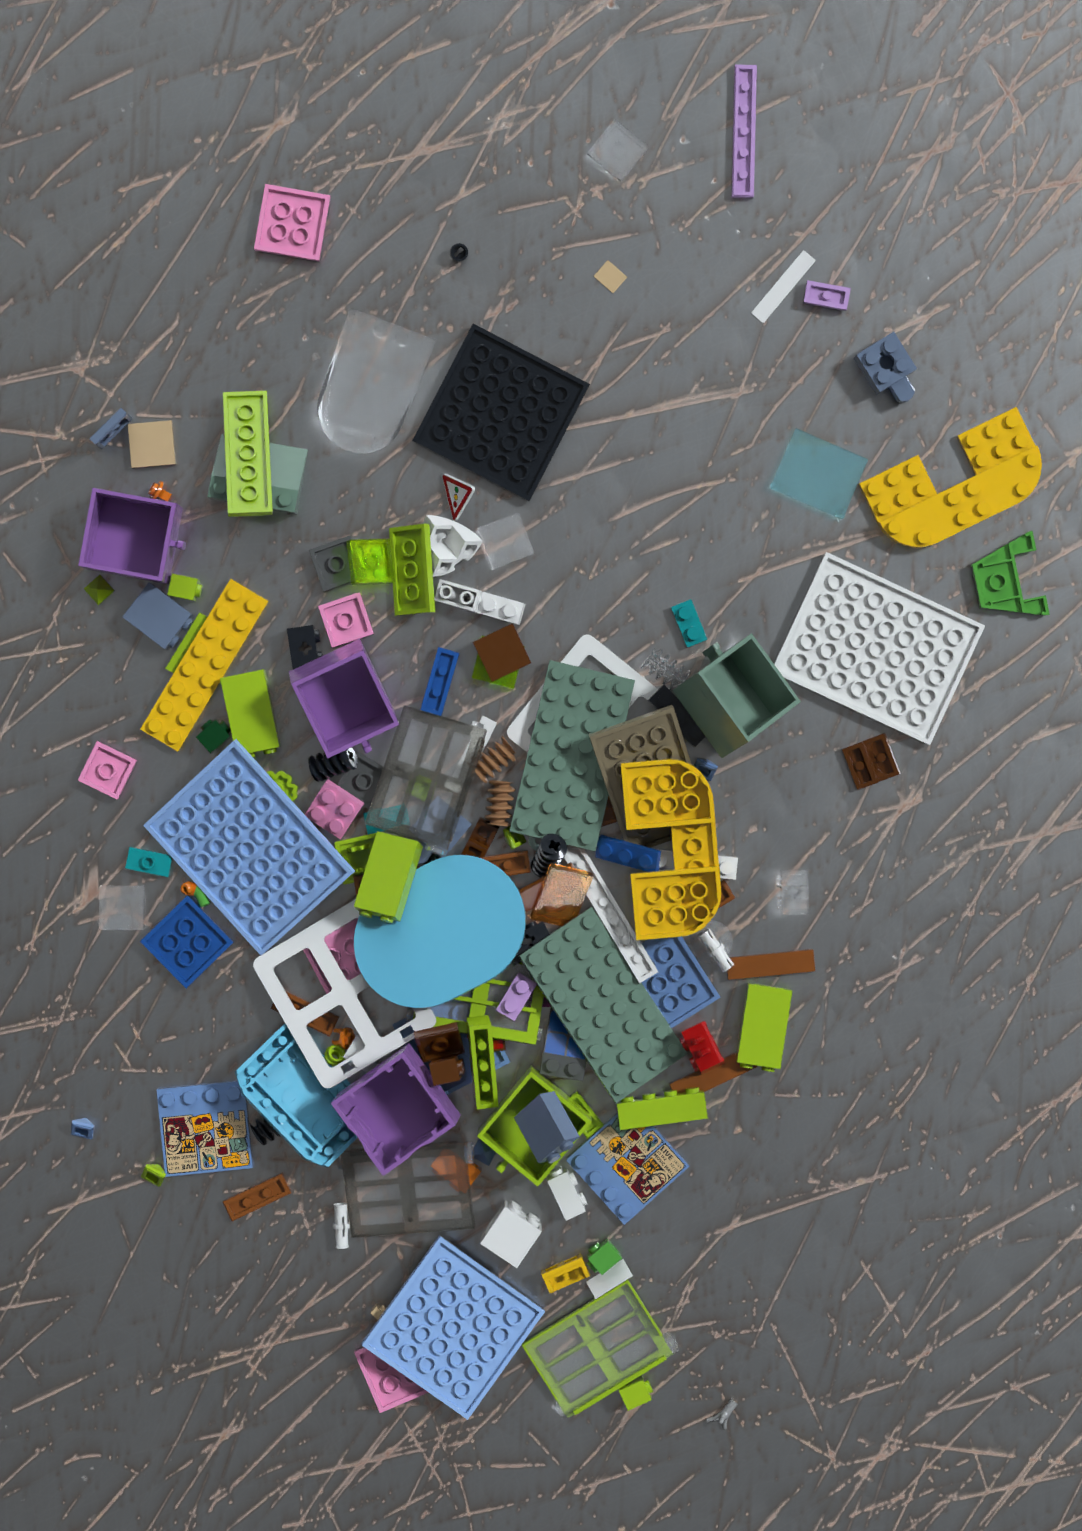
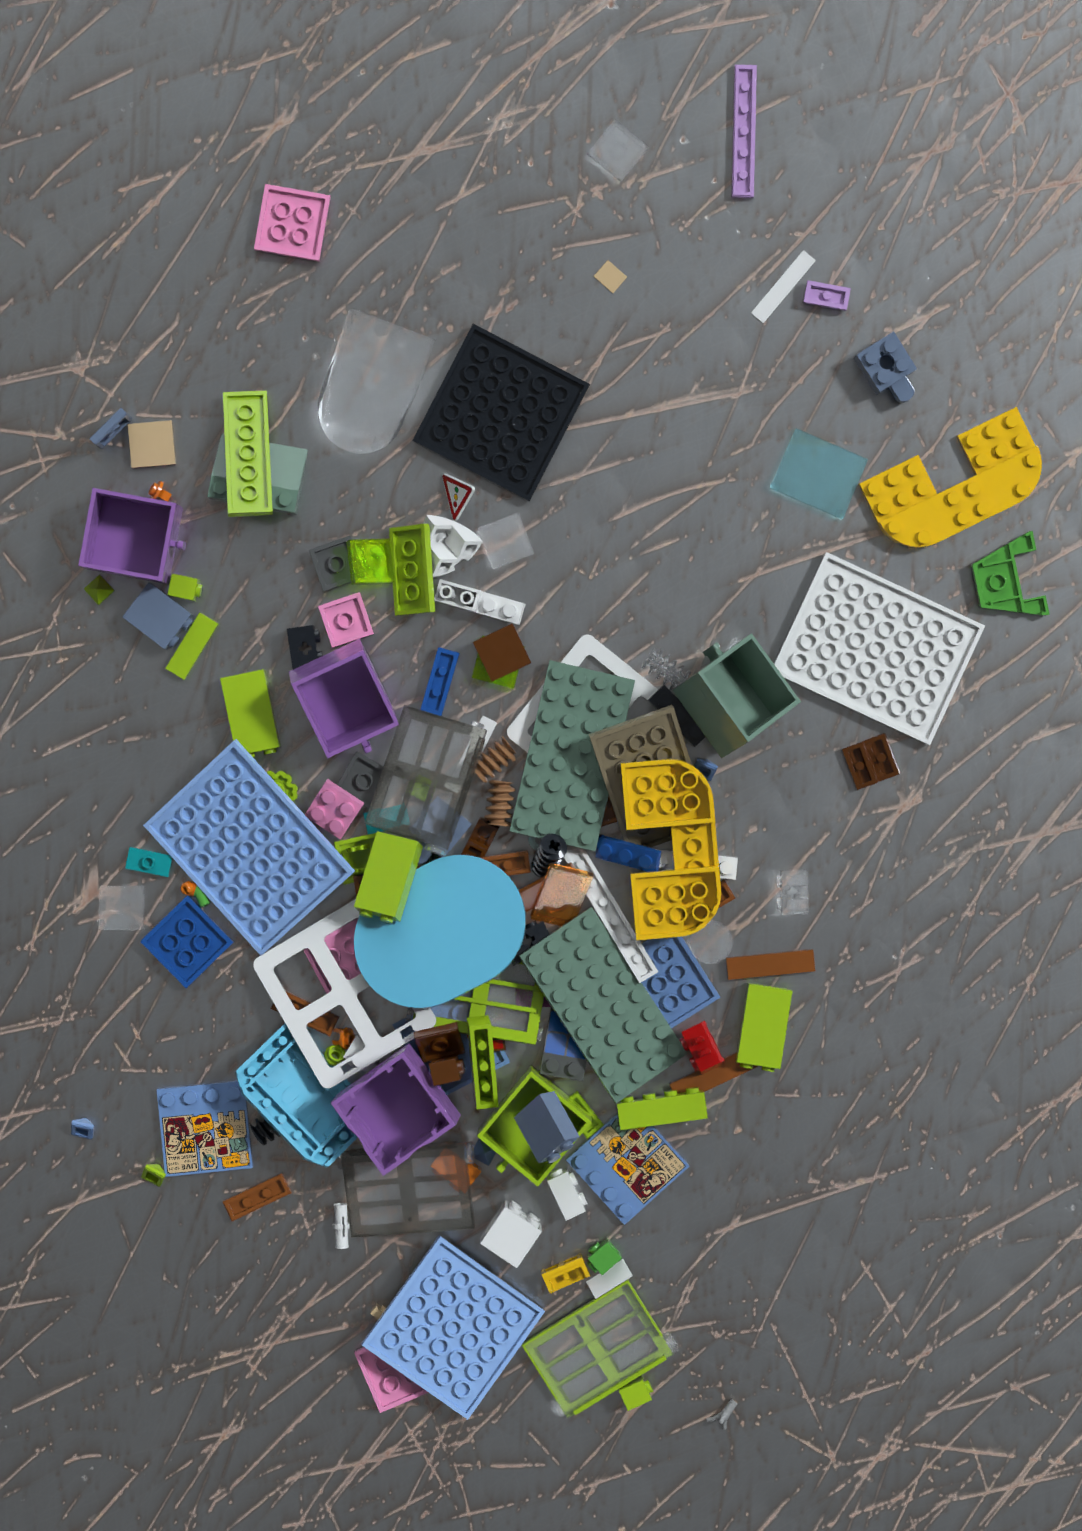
(107, 770): bright pink plate -> none
(204, 665): yellow plate -> none
(214, 735): dark green brick -> none
(324, 767): black piece -> none
(462, 255): black hinge -> none
(513, 839): lime slope -> none
(516, 997): lavender plate -> none
(688, 623): teal plate -> none
(716, 950): white pin -> none

